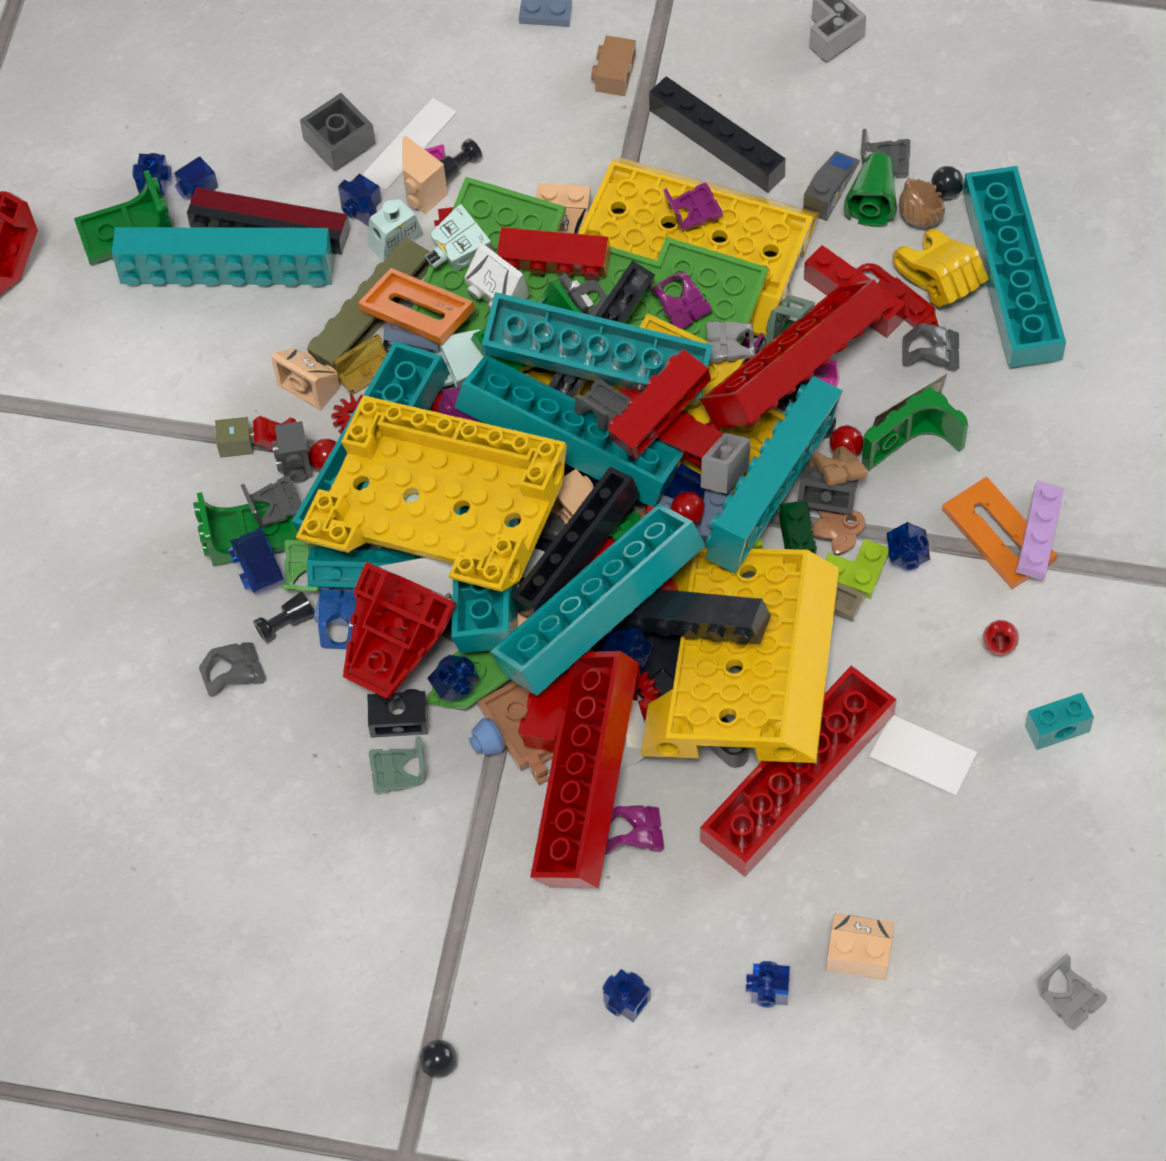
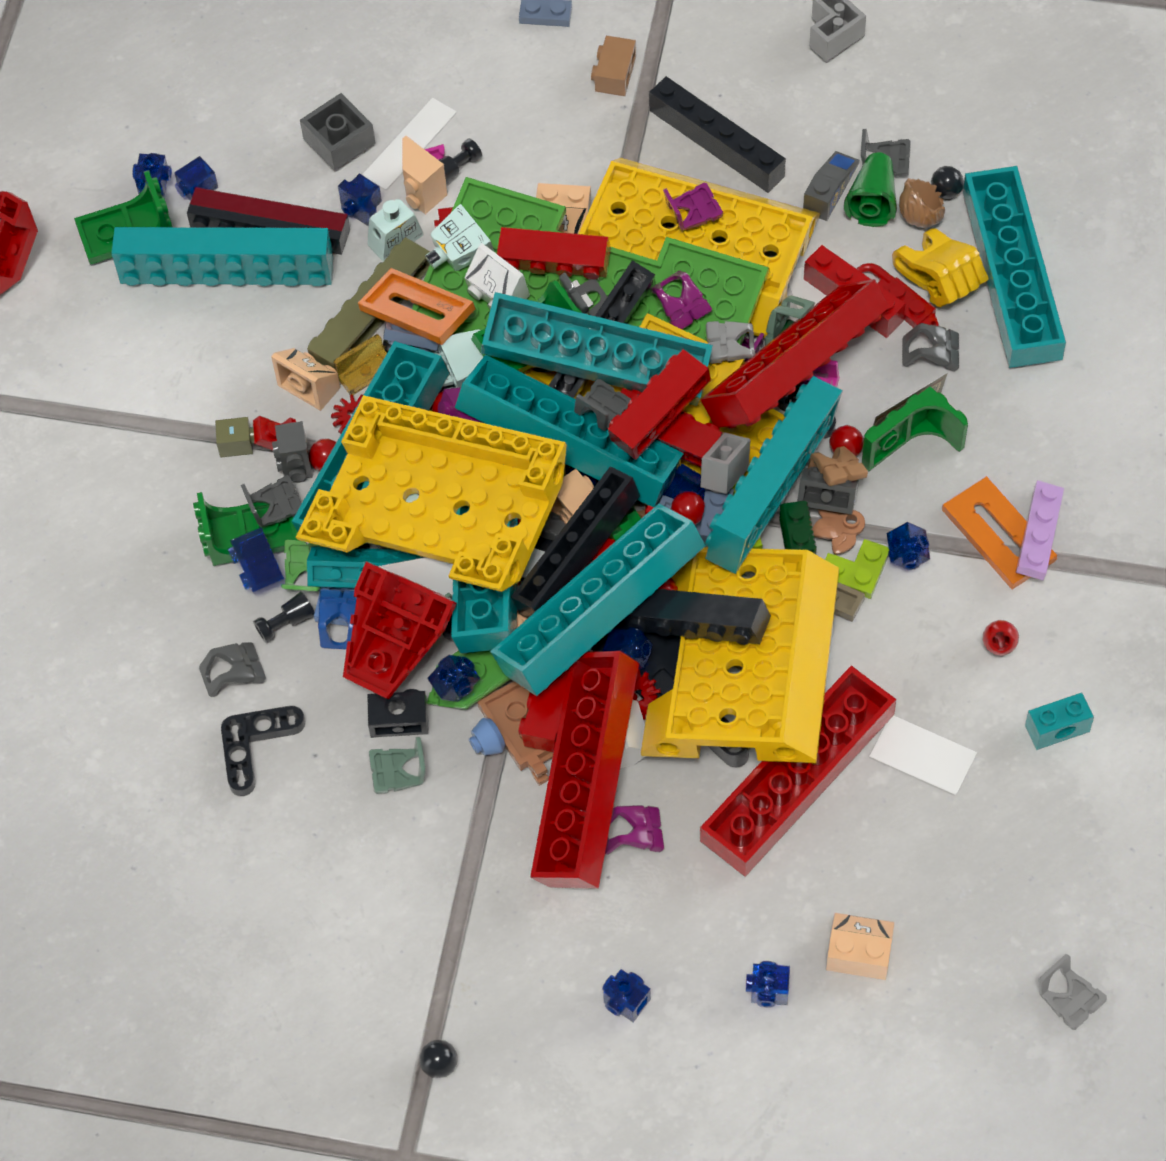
(248, 733): none -> black beam

